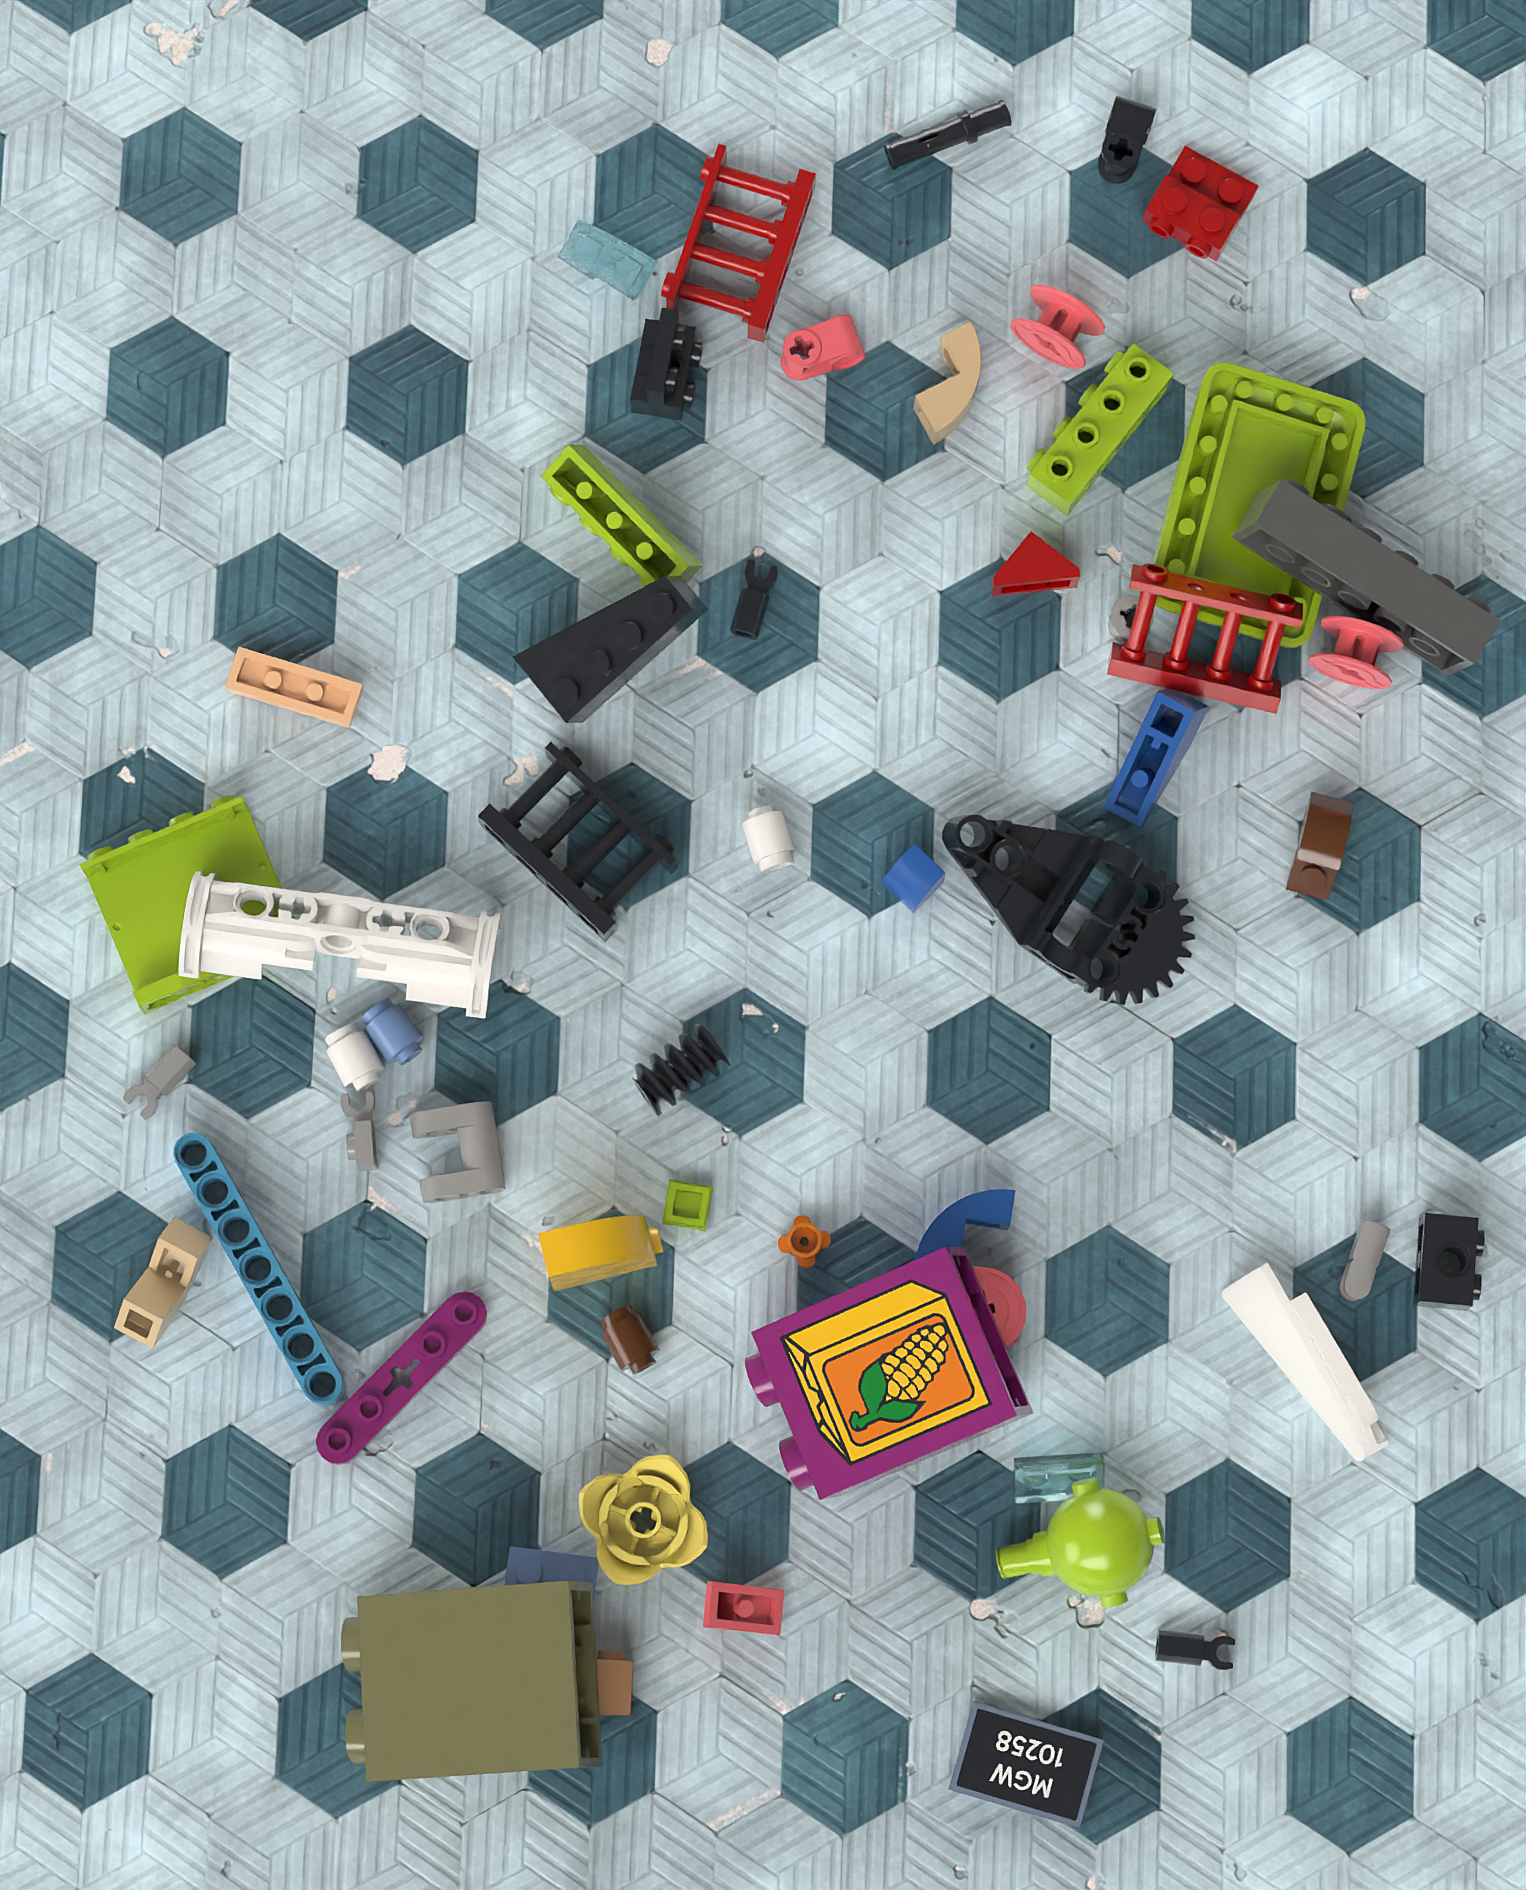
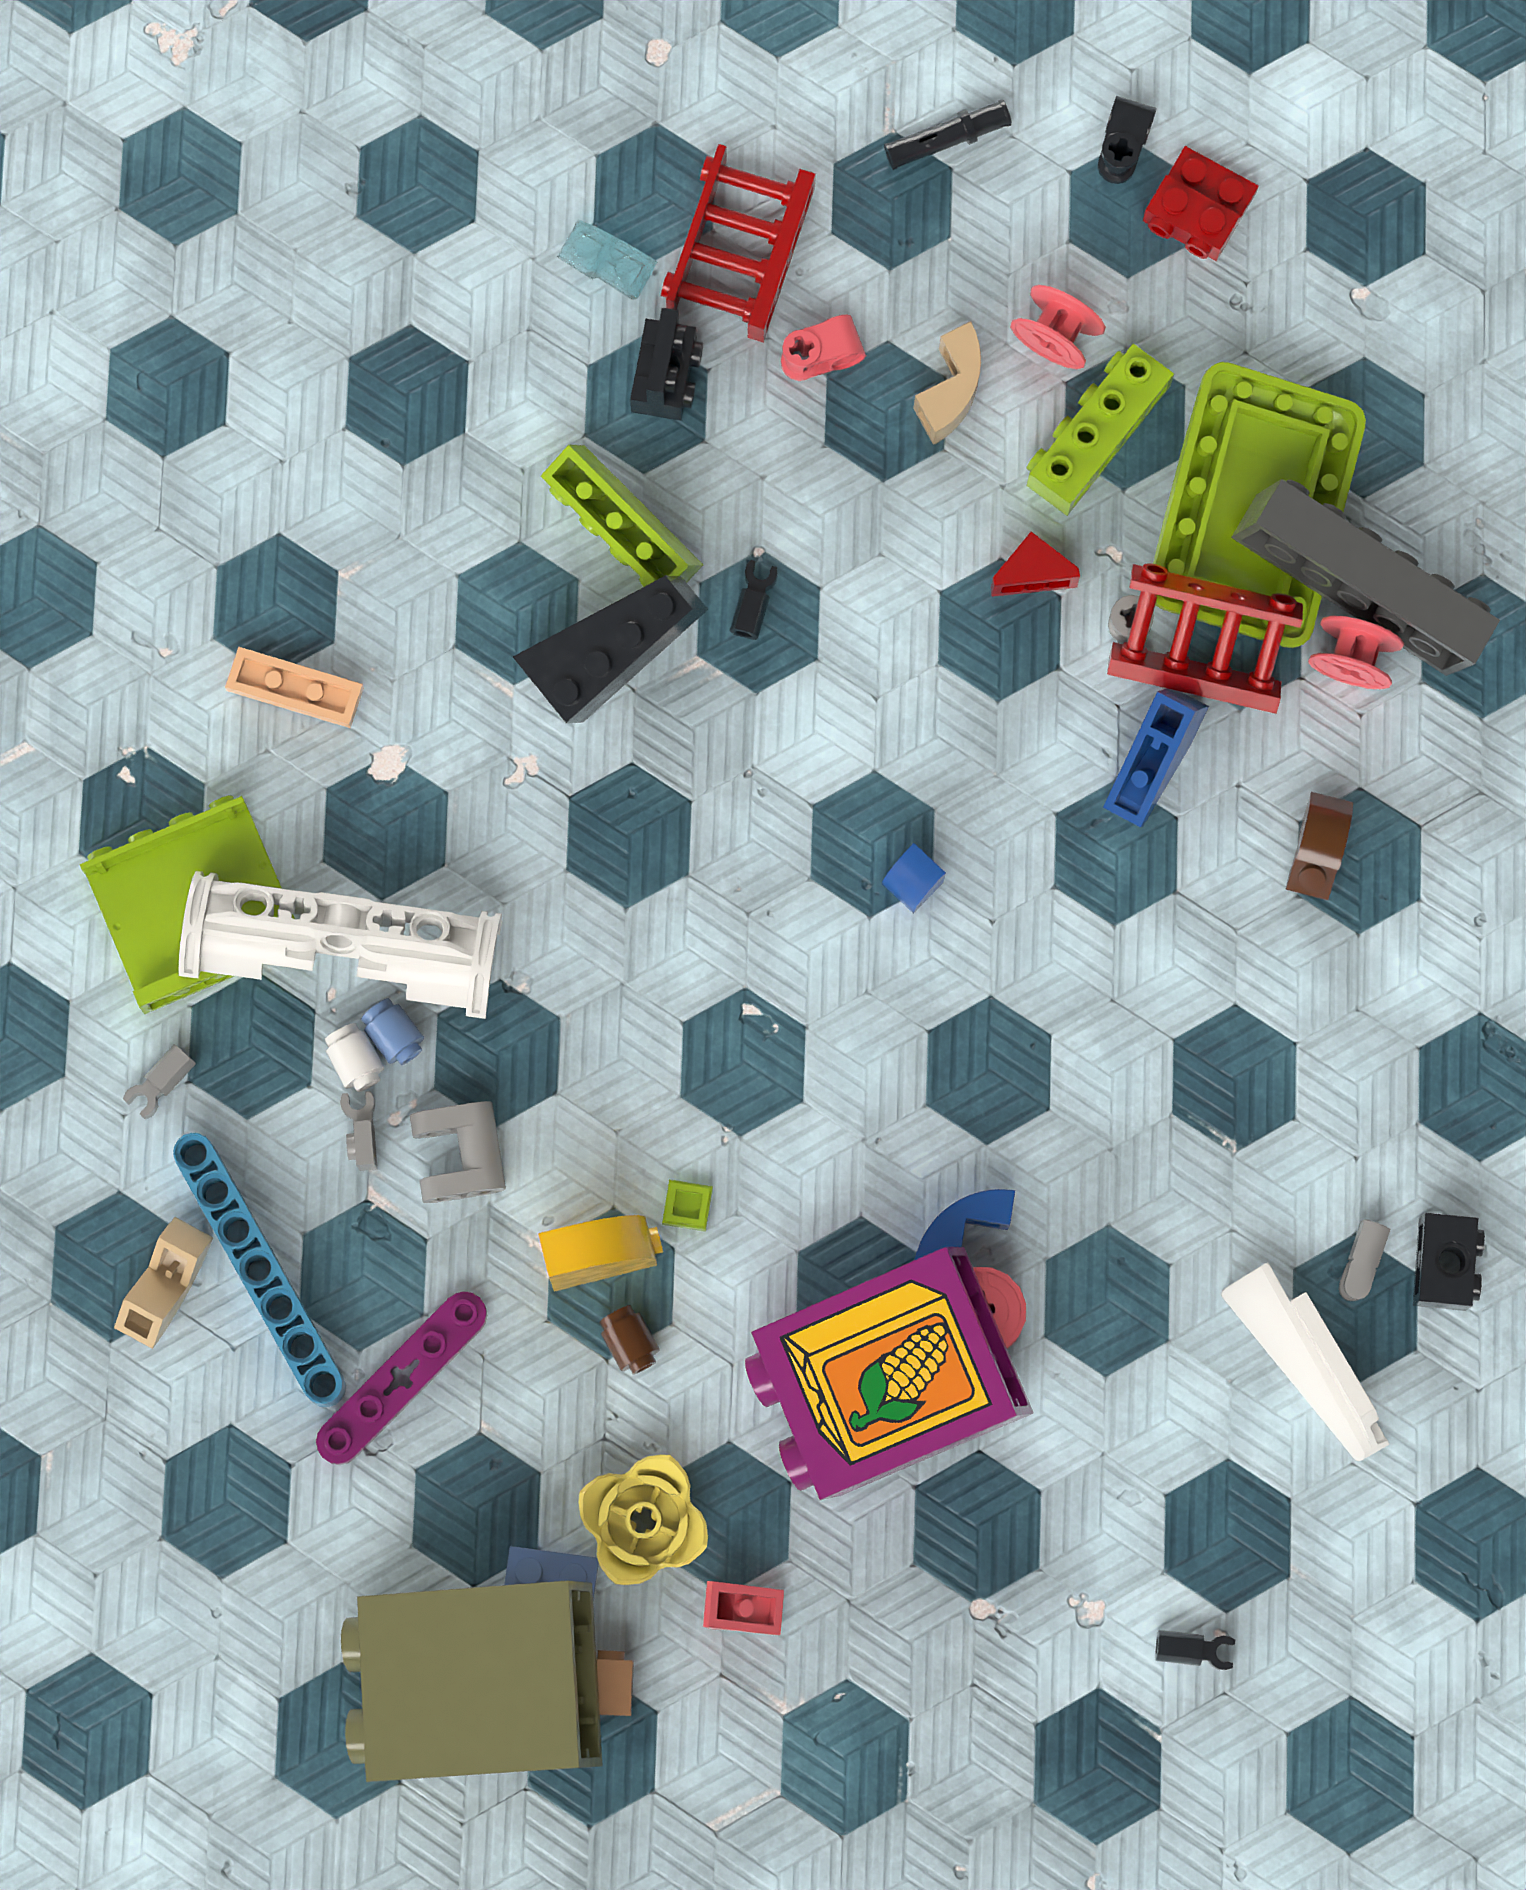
(567, 883): black fence -> none
(679, 1068): black piece -> none
(768, 839): white brick -> none
(804, 1229): orange plate -> none
(1026, 1764): black tile -> none
(1043, 880): black connector -> none
(1052, 1475): clear light blue plate -> none
(1093, 1543): lime piece -> none

